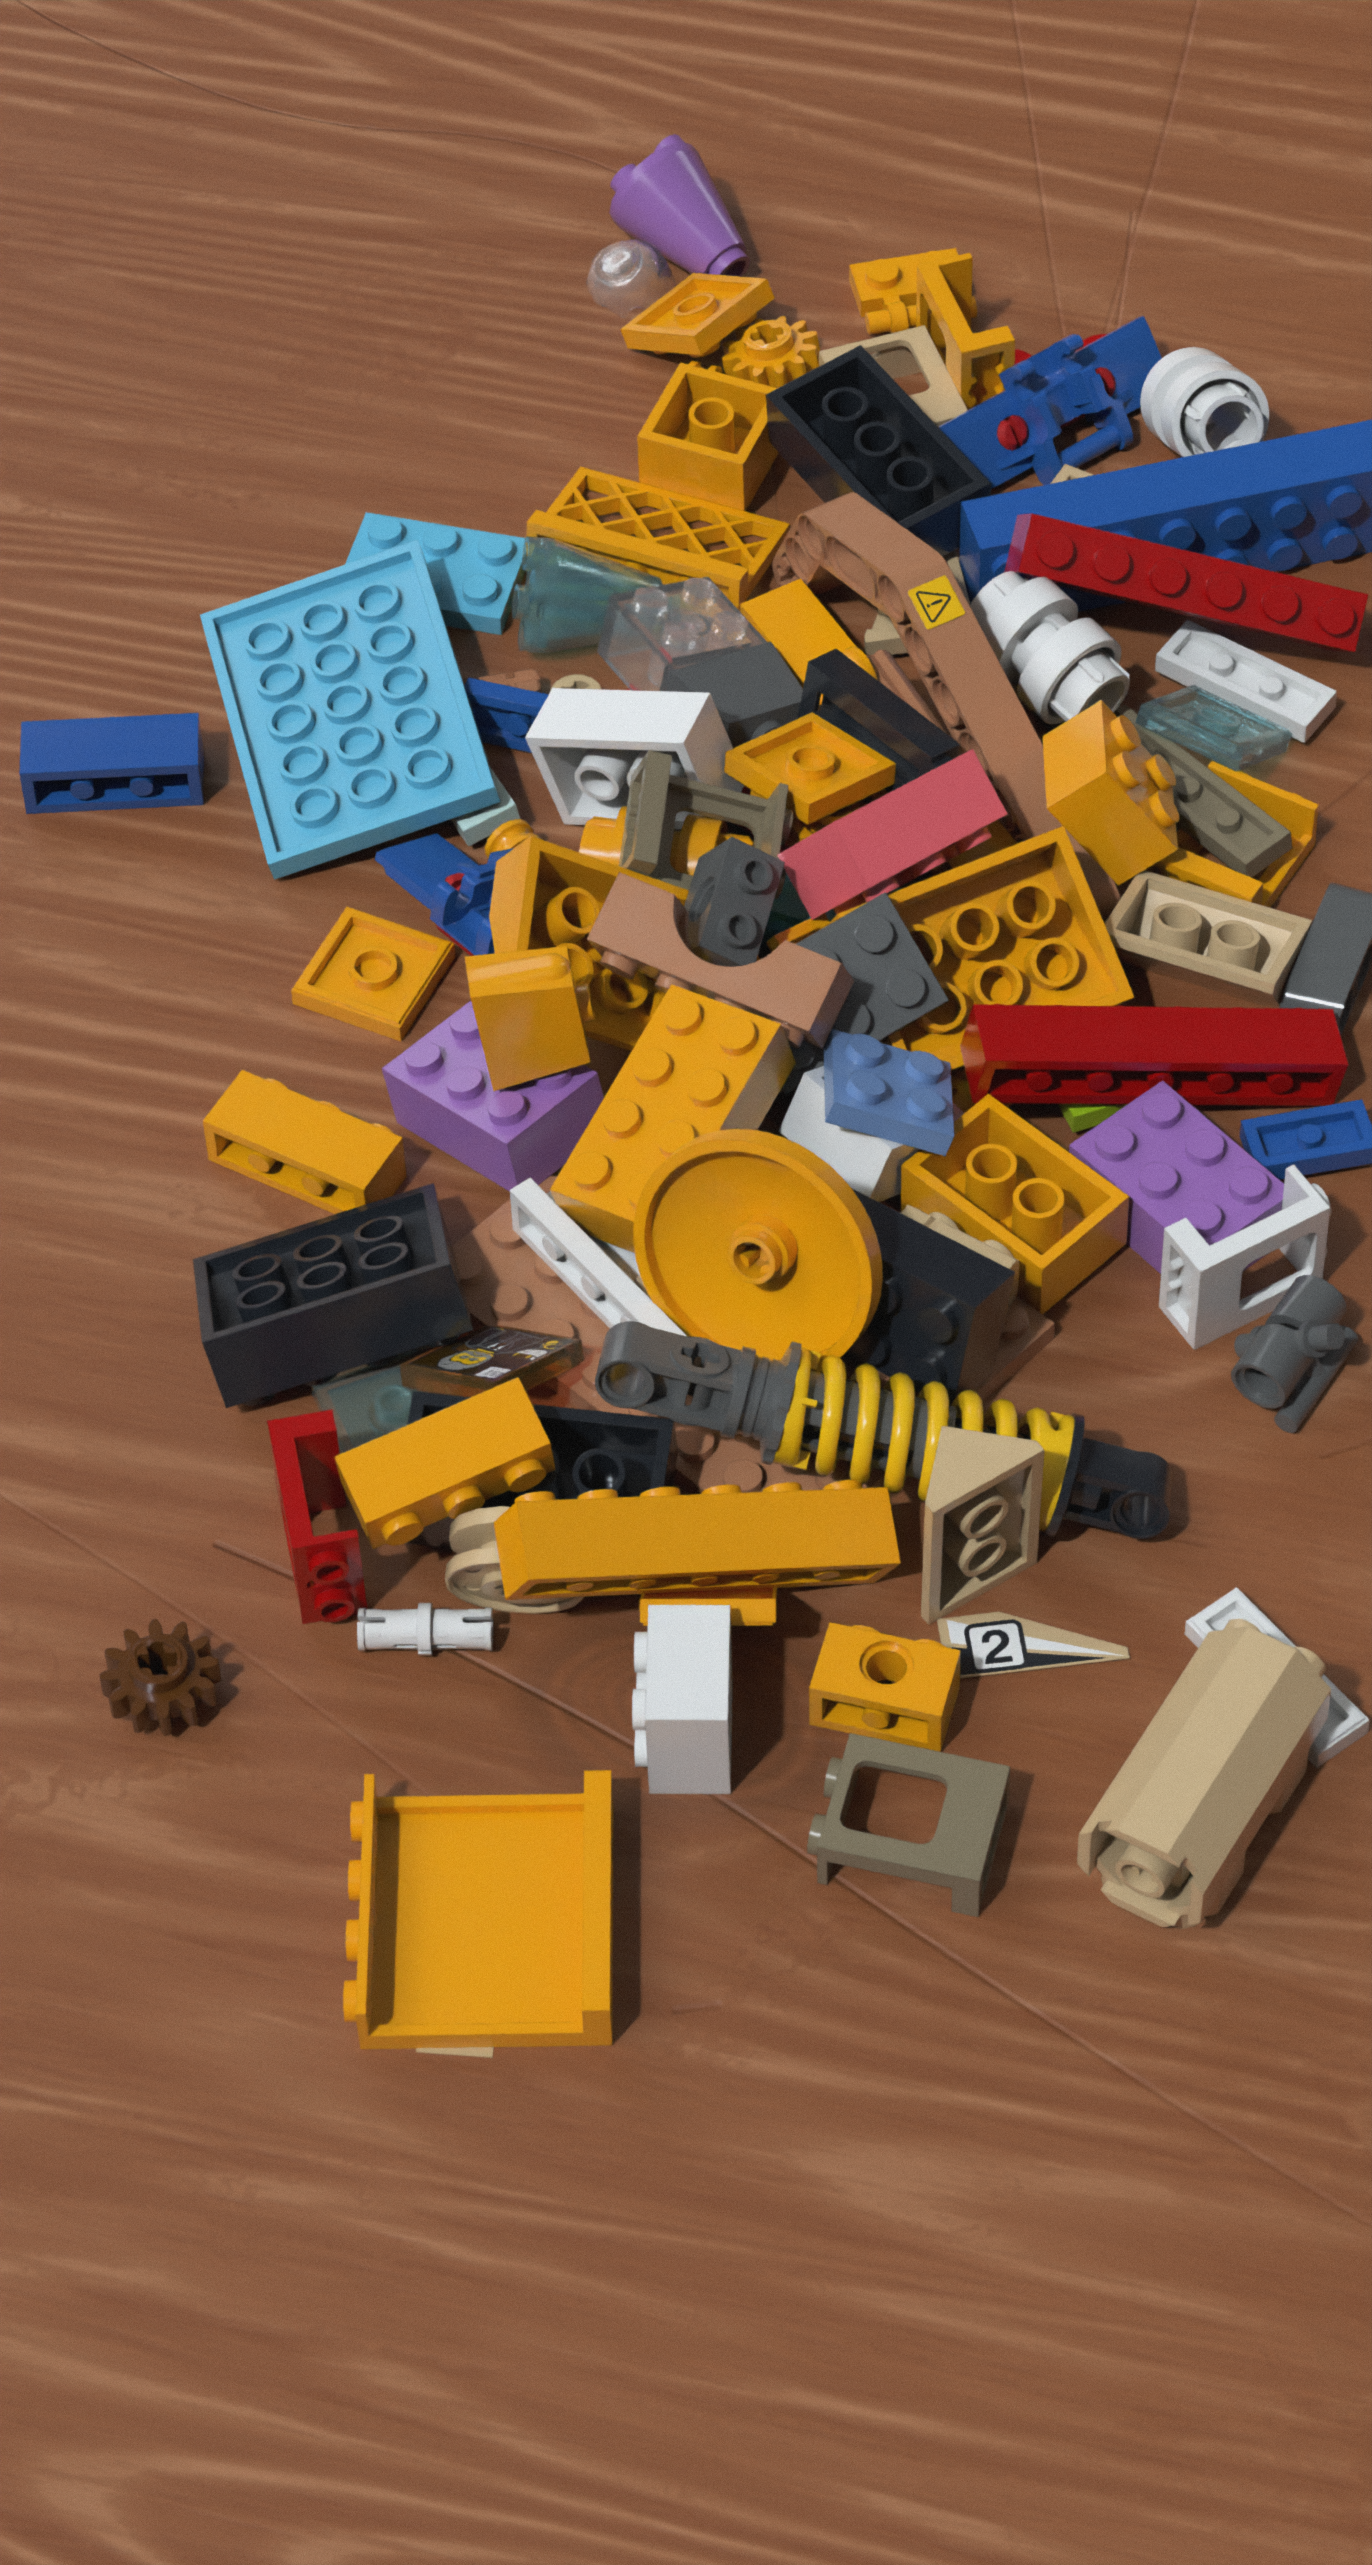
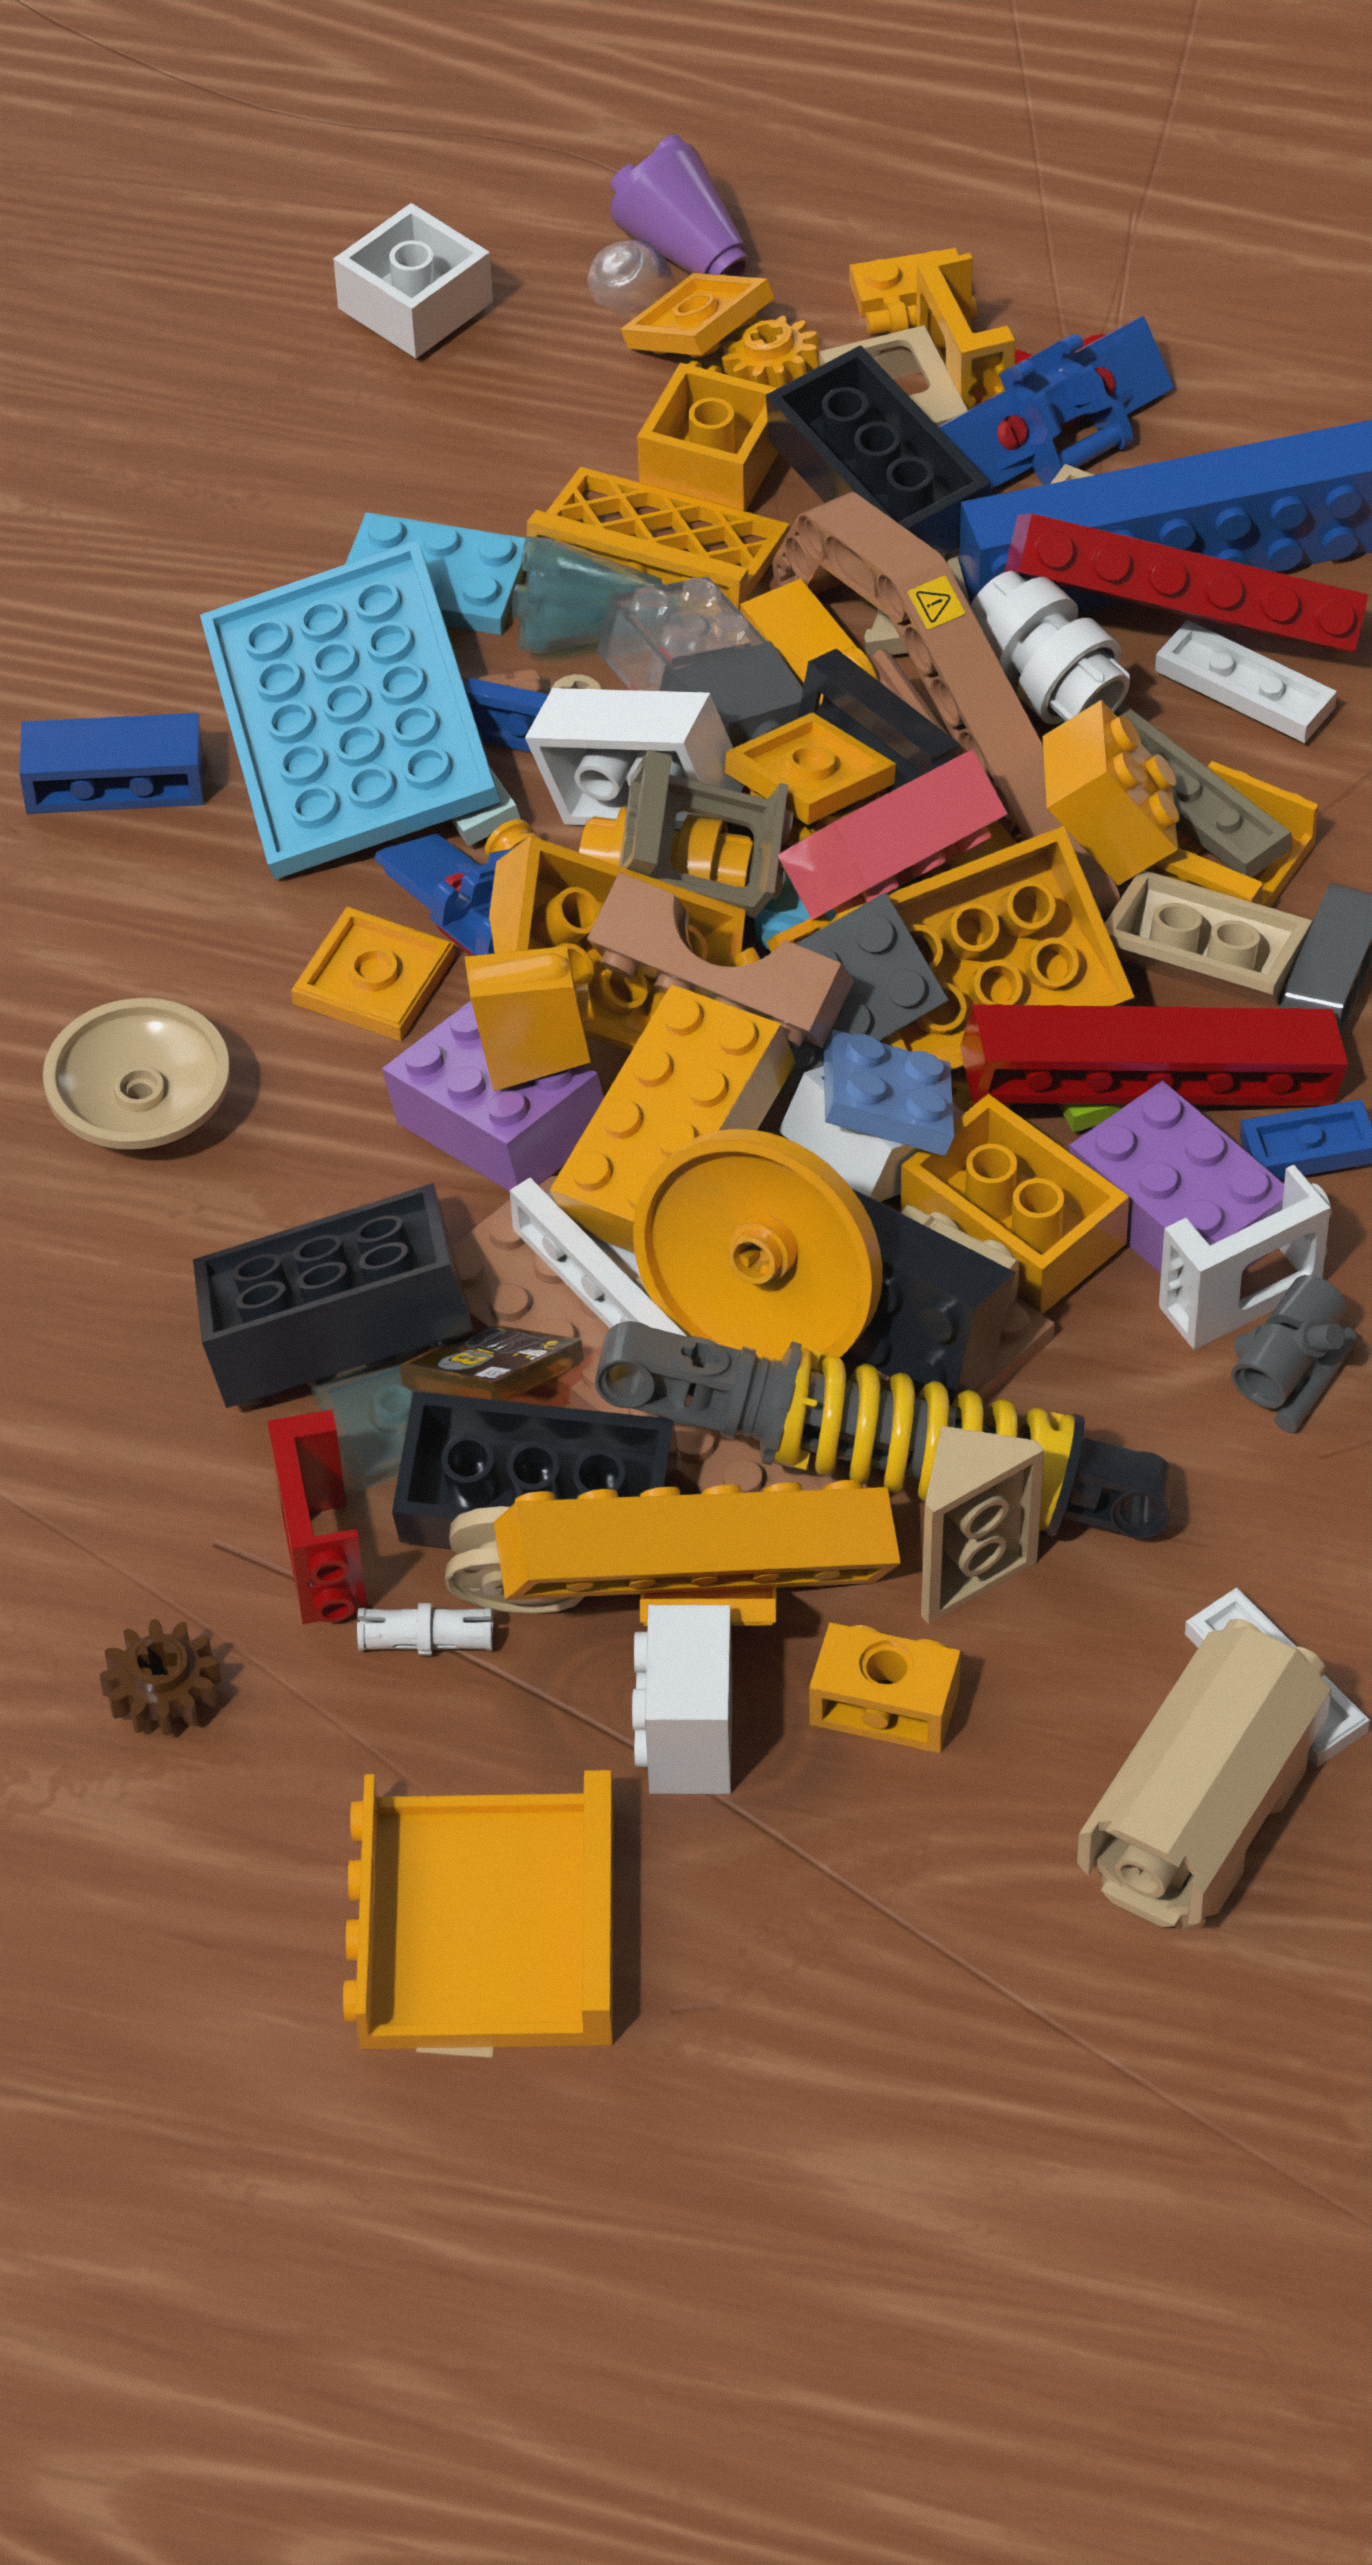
(136, 1073): none -> tan dish
(303, 1145): light orange brick -> none
(413, 280): none -> white brick
(446, 1464): light orange brick -> none
(731, 902): dark grey brick -> none
(965, 1834): dark tan window -> none
(1010, 1644): sticker -> none
(1202, 403): white piece -> none
(1214, 727): clear light blue plate -> none

